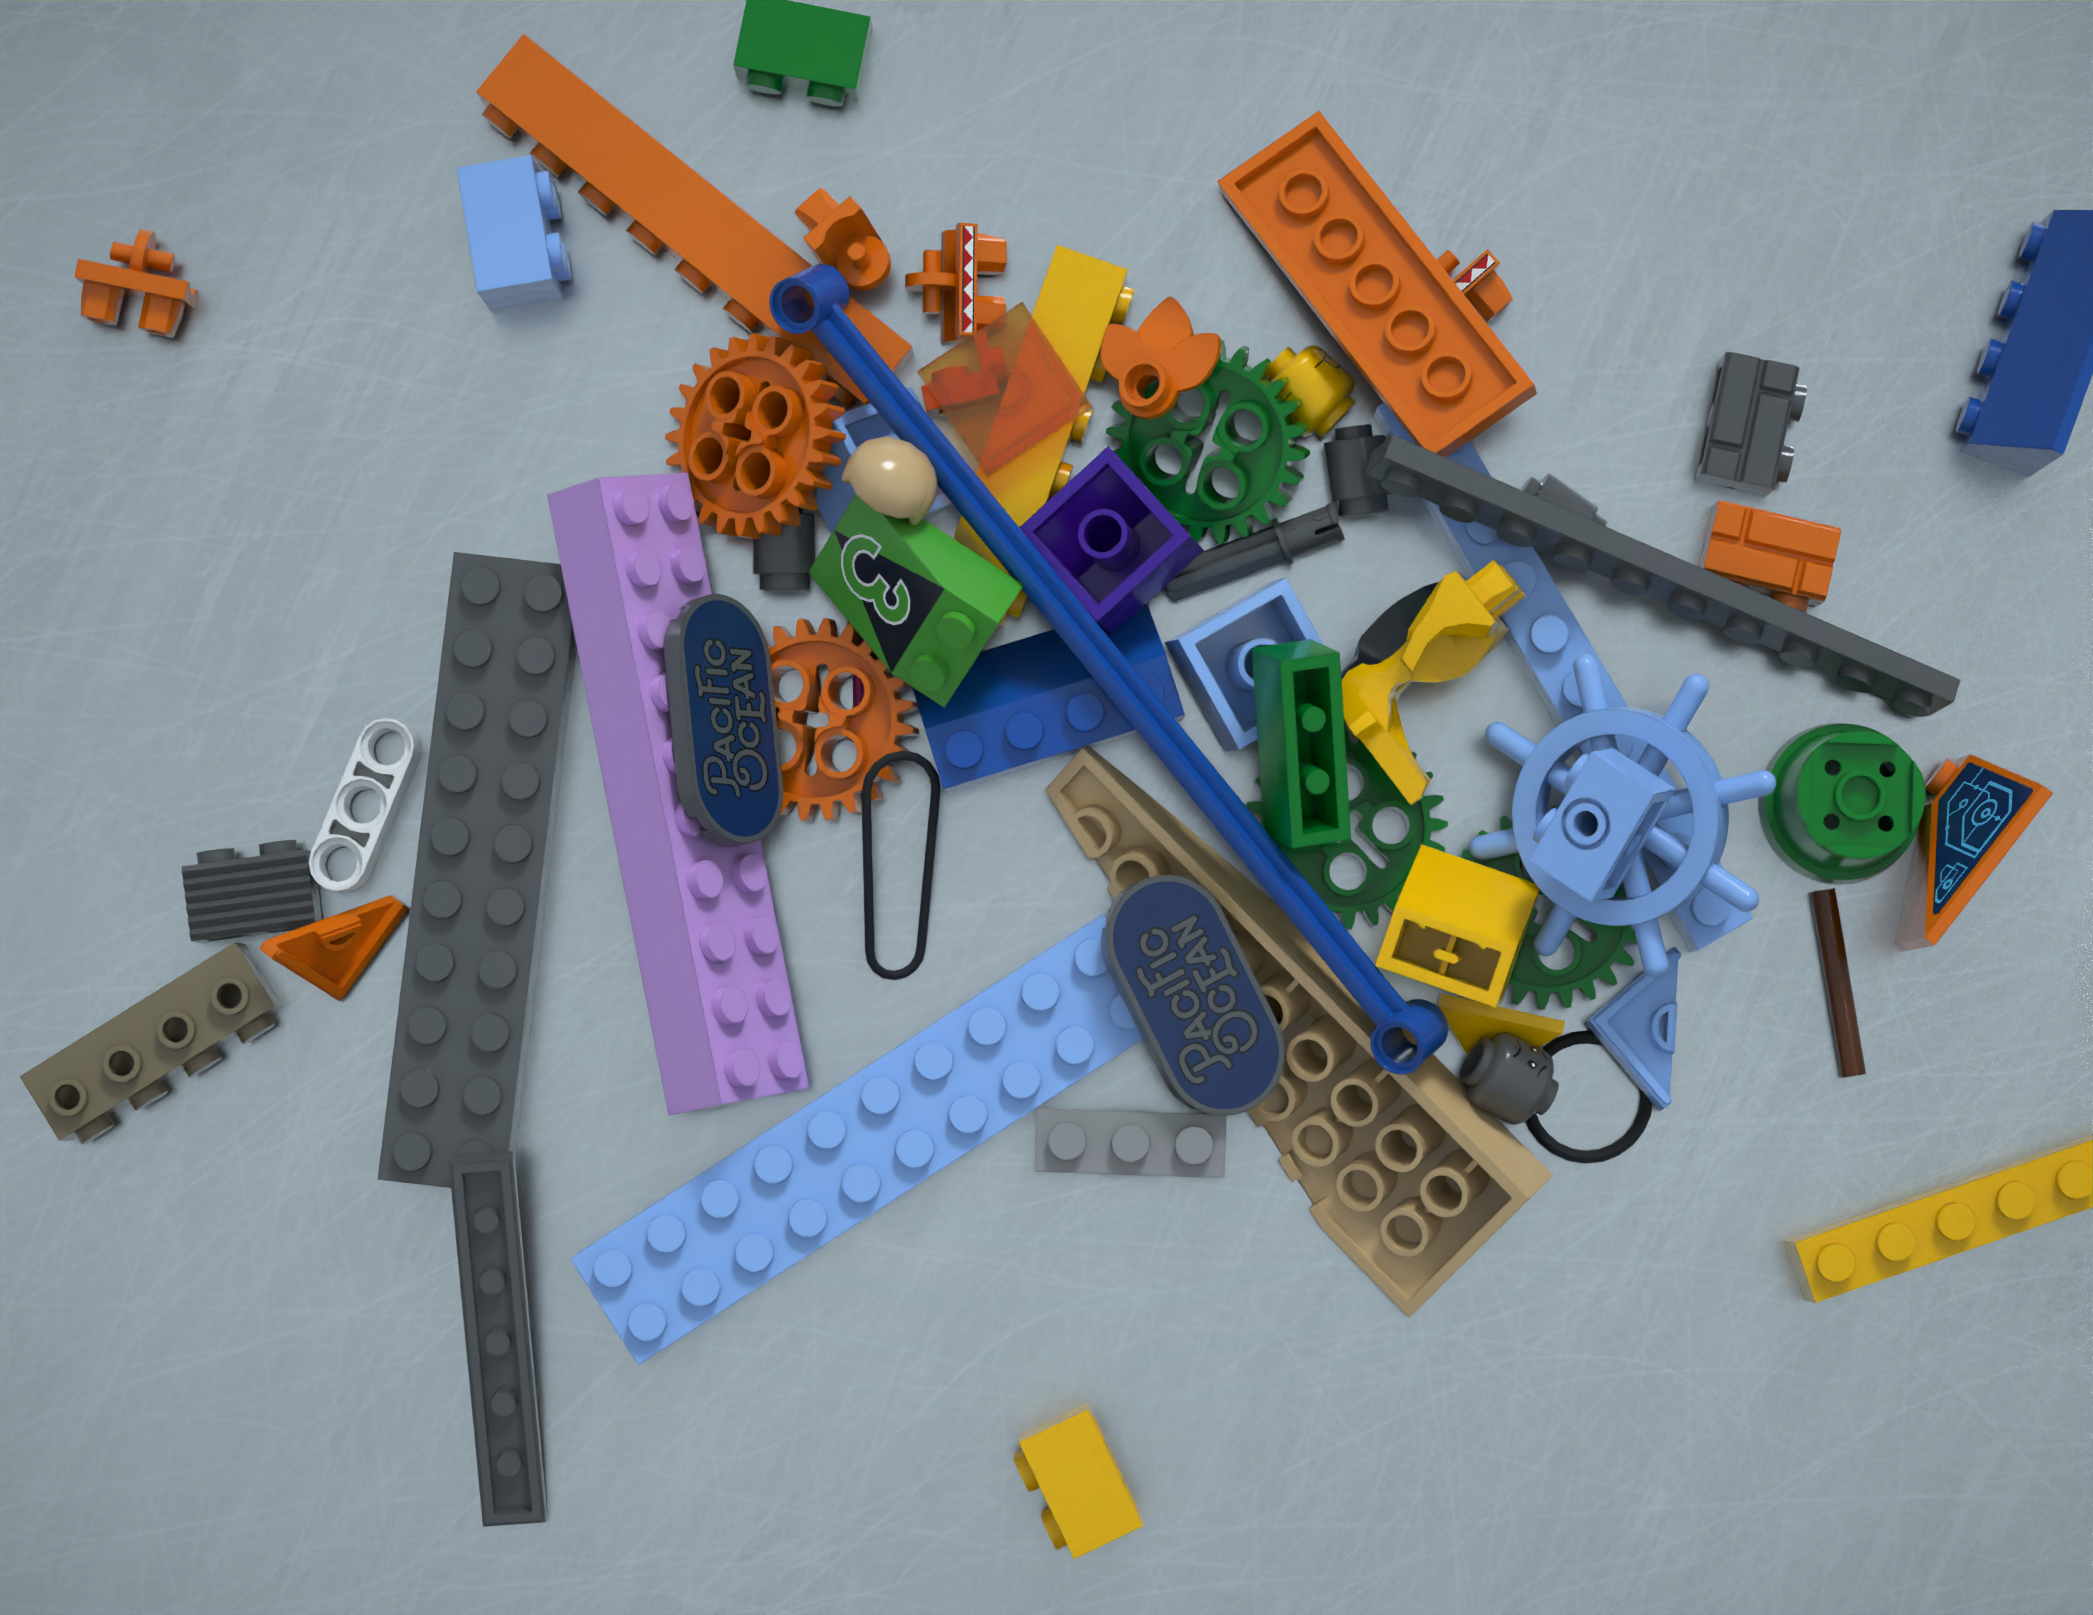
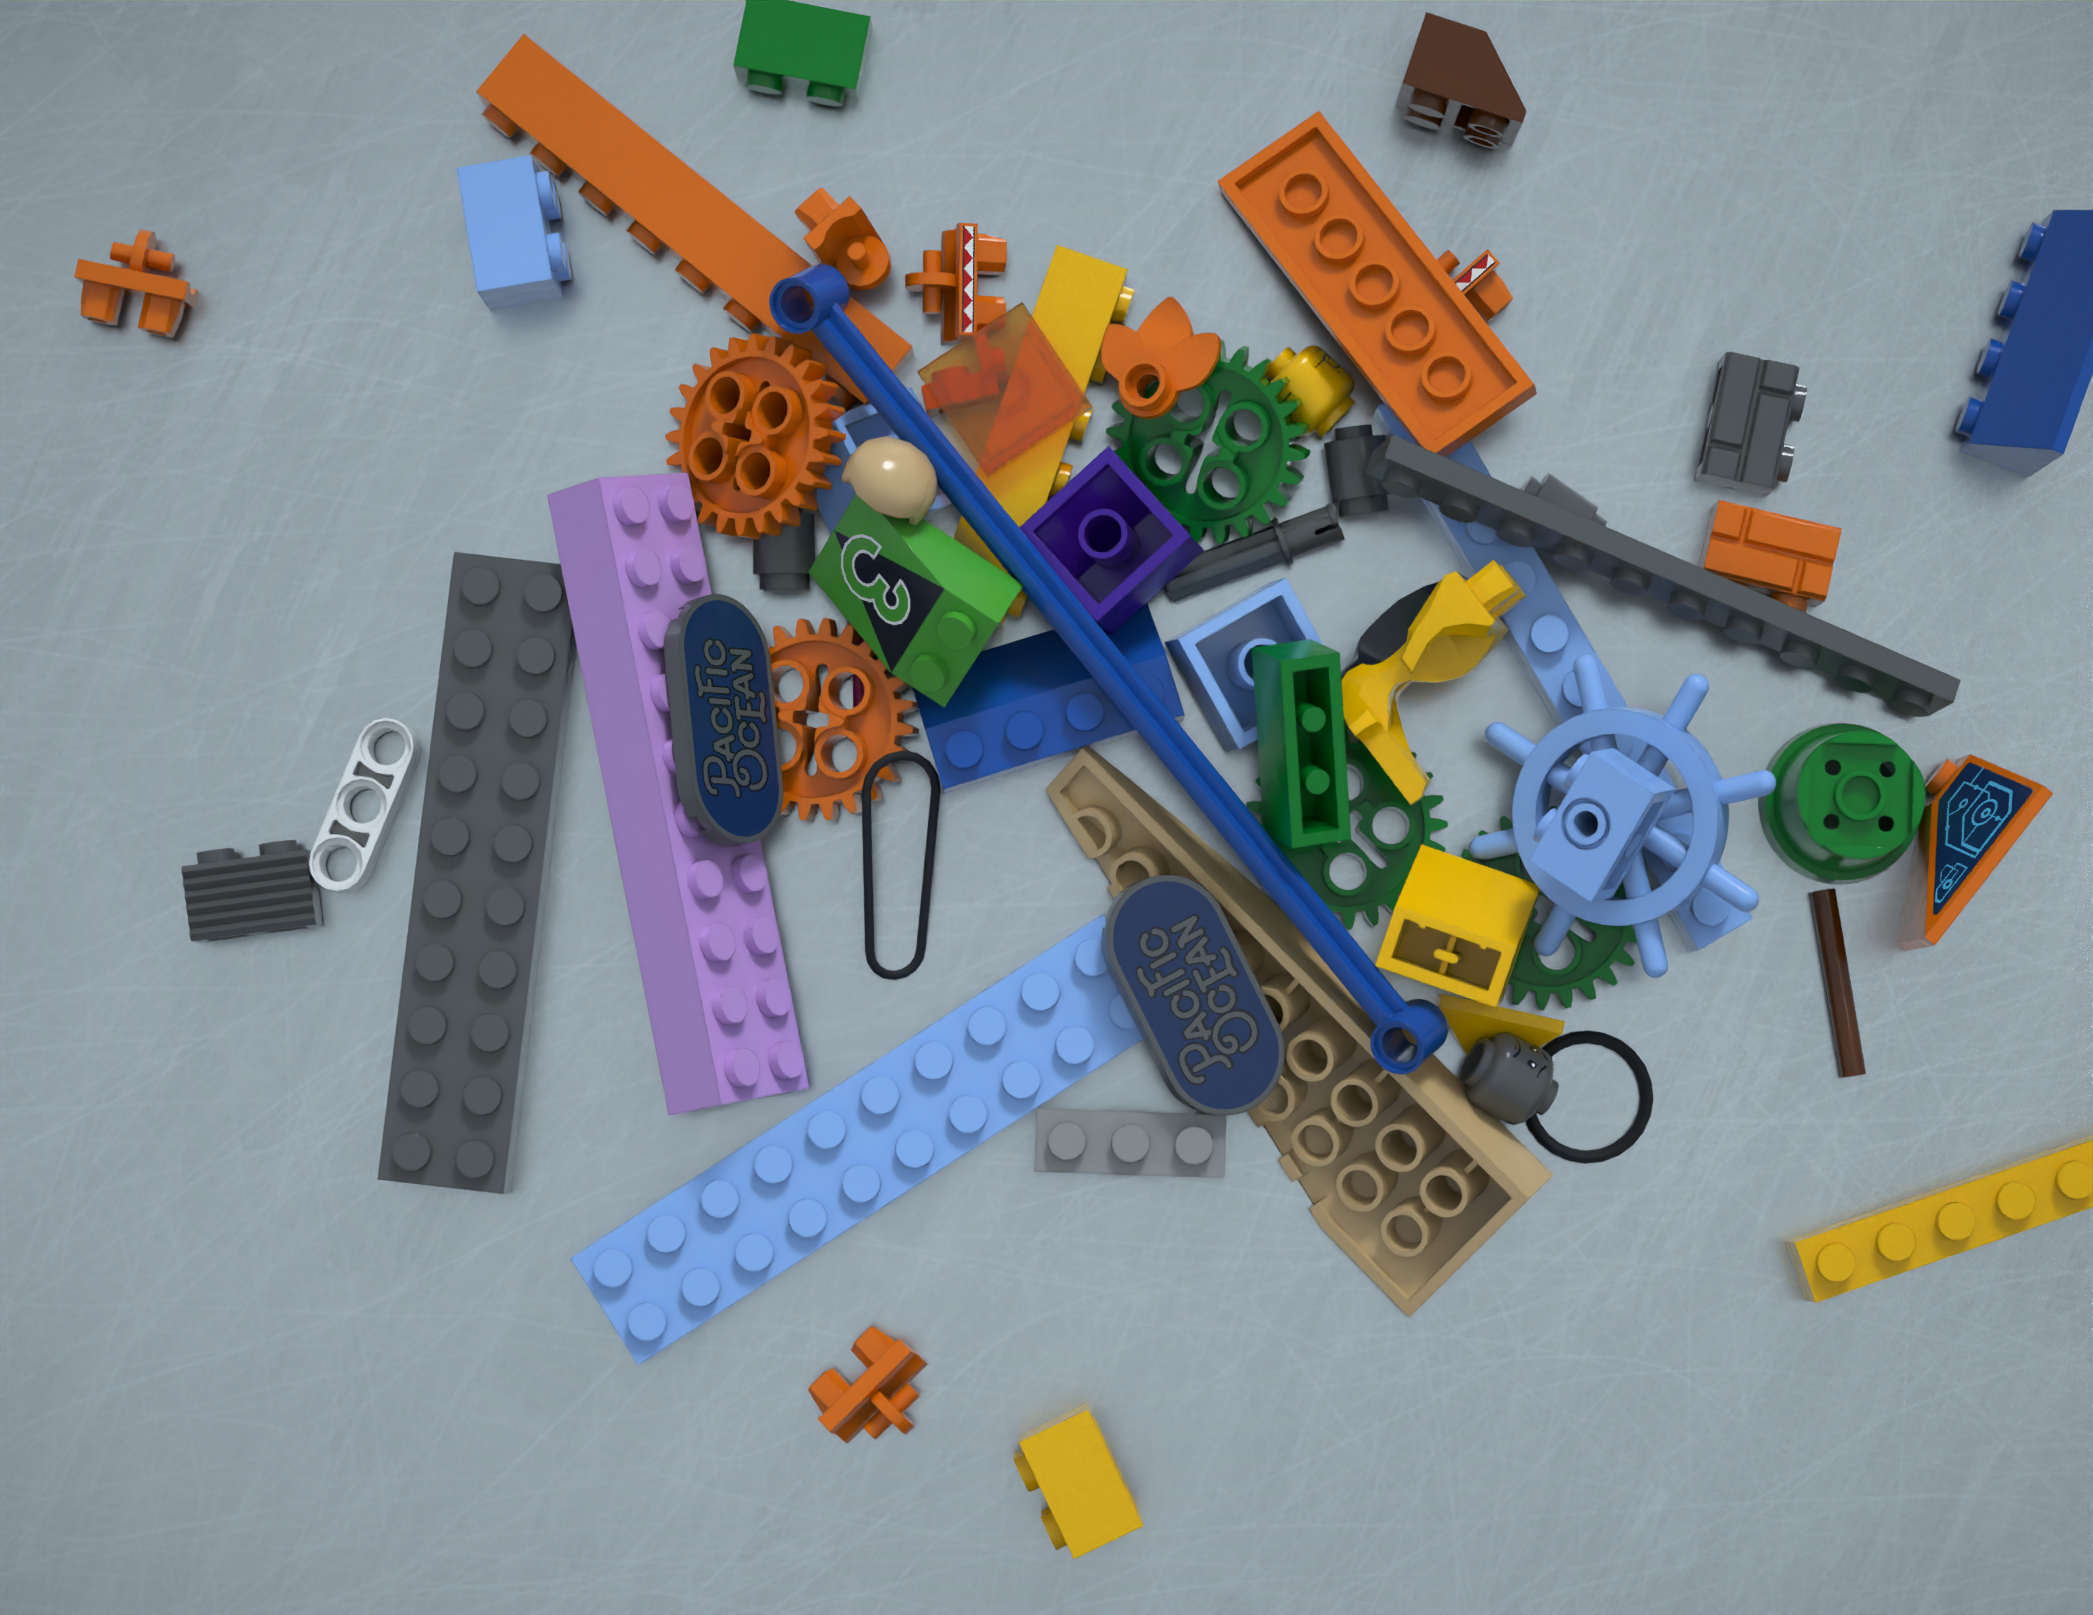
(152, 1043): dark tan brick -> none
(338, 947): orange tile -> none
(498, 1338): dark grey tile -> none
(877, 1395): none -> orange hips
(1460, 83): none -> reddish brown slope
(1641, 1030): light blue tile -> none

